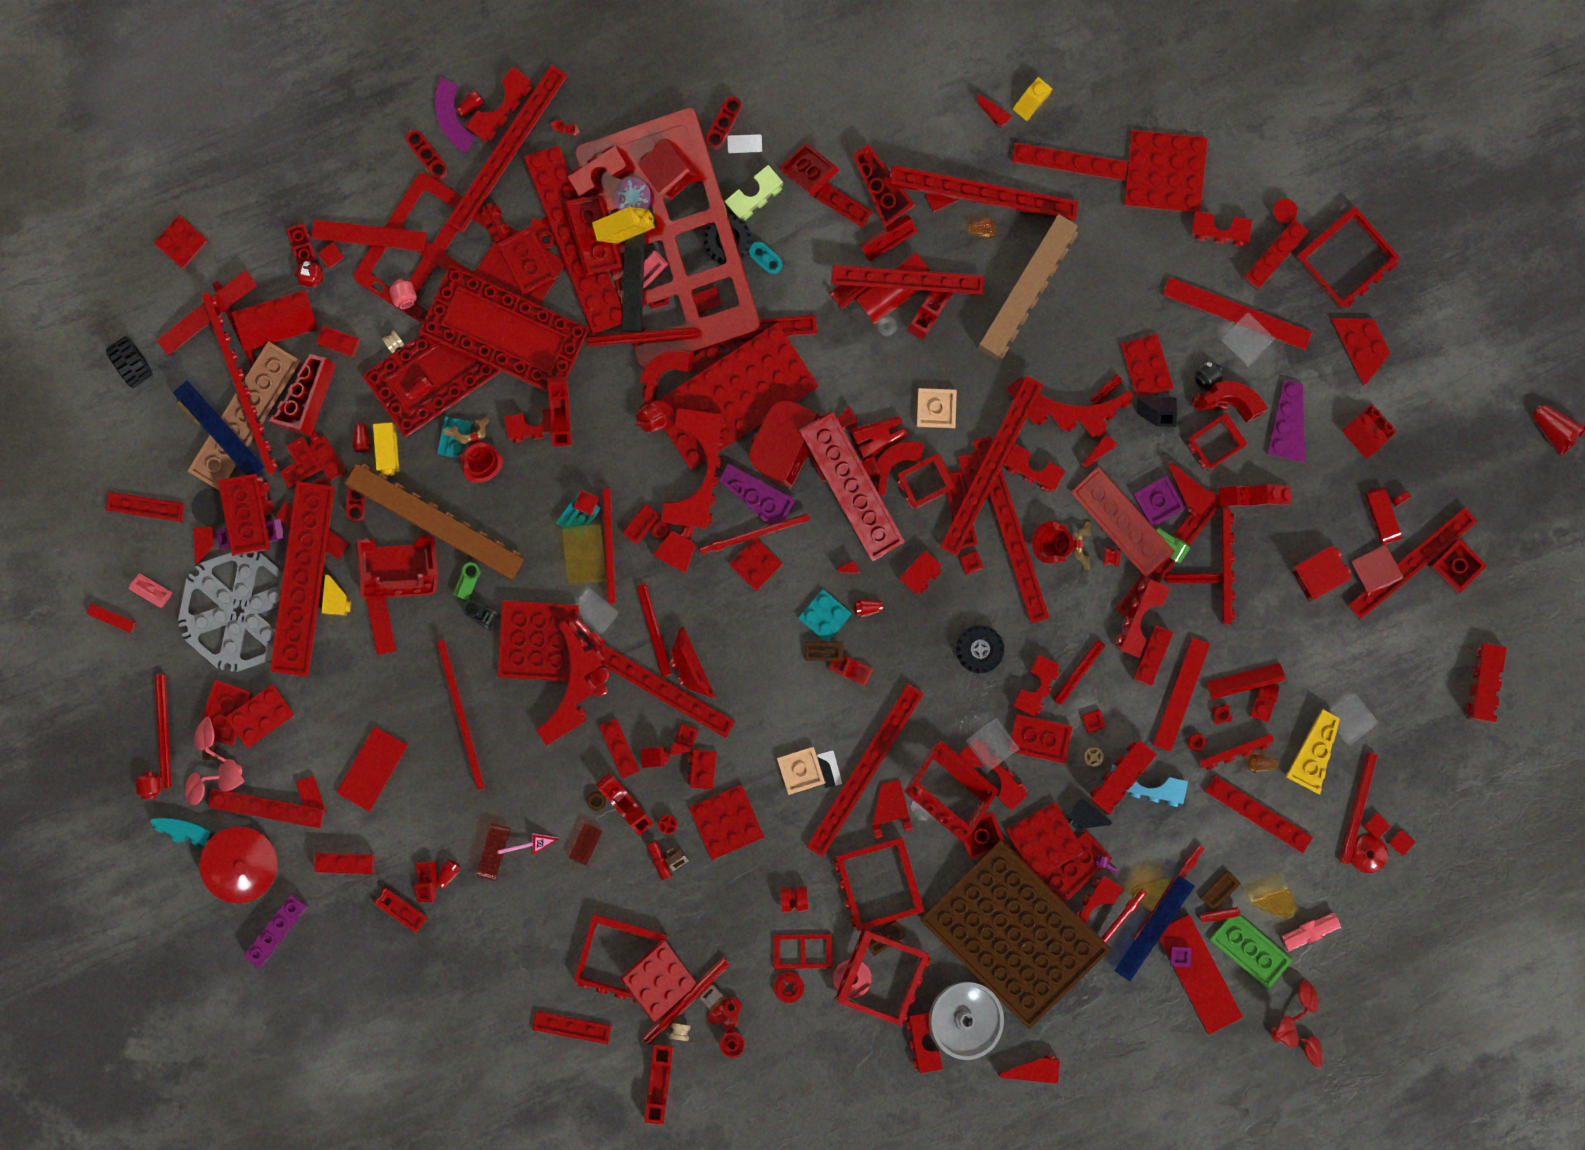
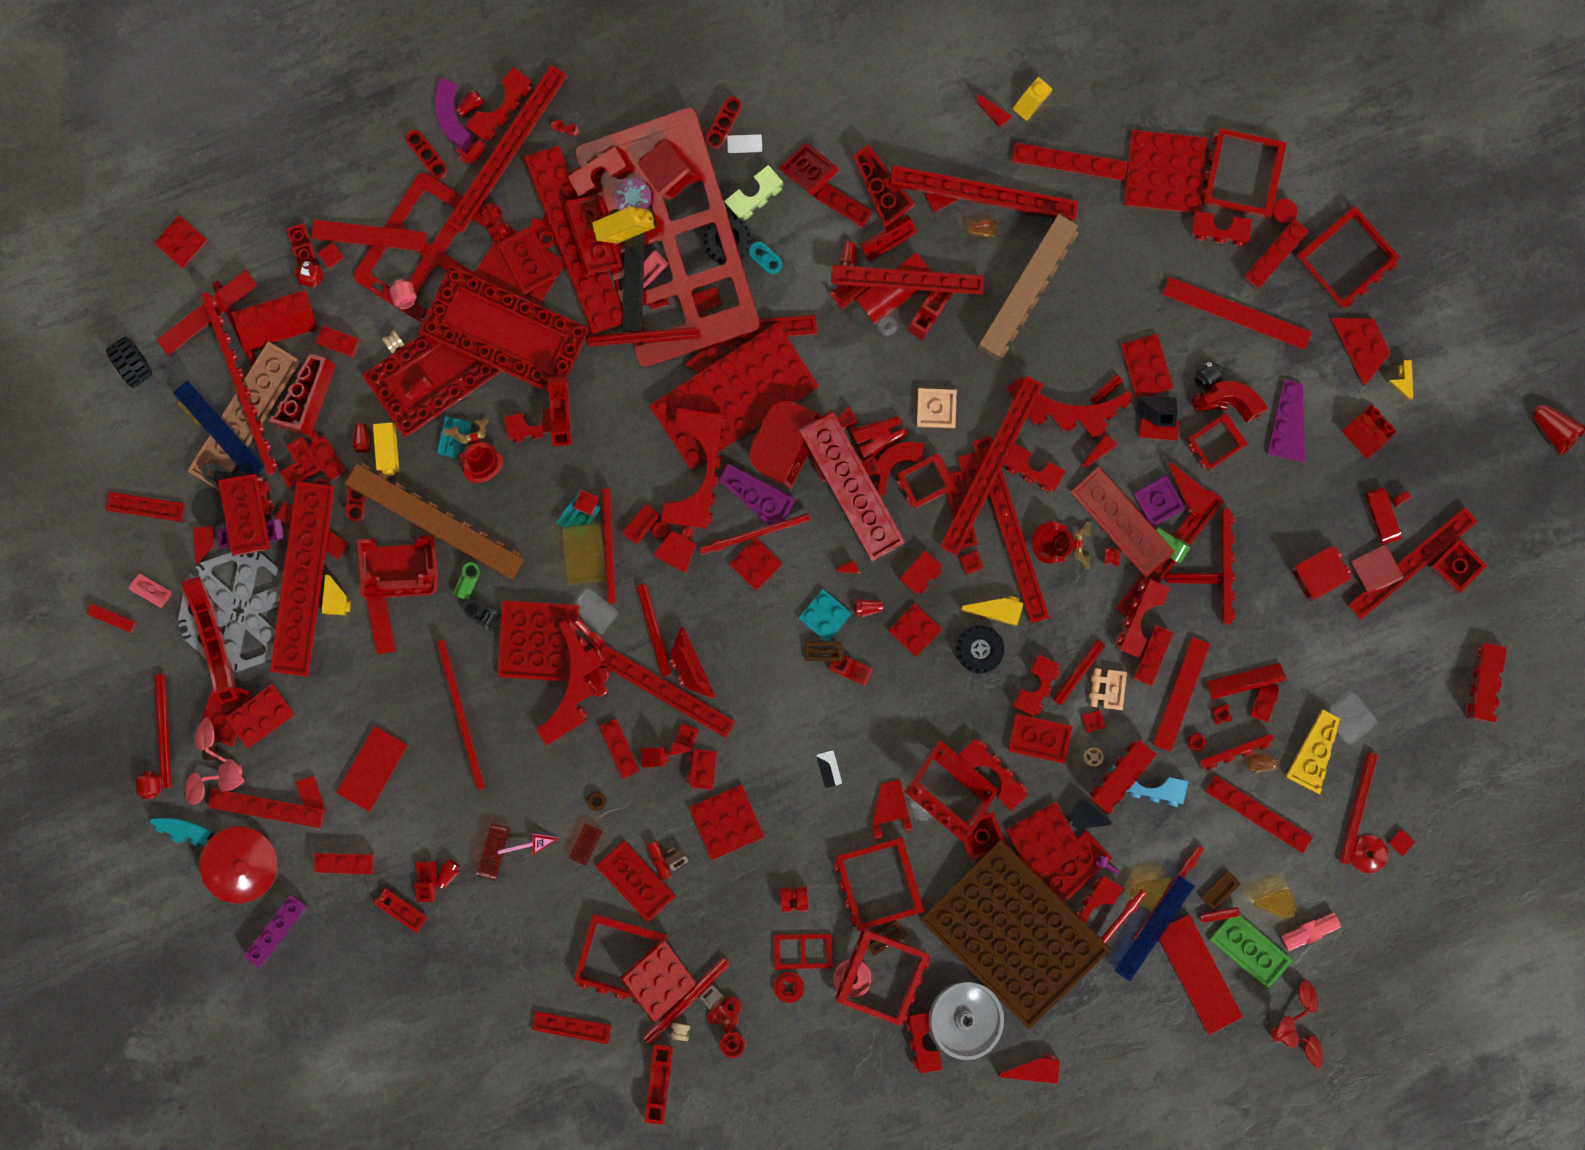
(212, 640): none -> red arch
(220, 473): none -> pearl dark grey plate
(473, 154): none -> red bracket
(624, 803): red arch -> none
(635, 881): none -> red tile
(655, 416): red piece -> none
(667, 824): red wheel -> none
(674, 359): red arch -> none
(801, 770): light nougat plate -> none
(848, 255): none -> red cone
(865, 770): red plate -> none
(915, 630): none -> red plate
(992, 744): clear tile -> none
(1001, 610): none -> yellow slope
(1114, 689): none -> light nougat plate
(1150, 431): none -> red tile
(1180, 956): magenta plate -> none
(1247, 338): clear tile -> none
(1255, 495): red arch -> none
(1274, 178): none -> red window
(1376, 826): red tile -> none
(1405, 385): none -> yellow slope

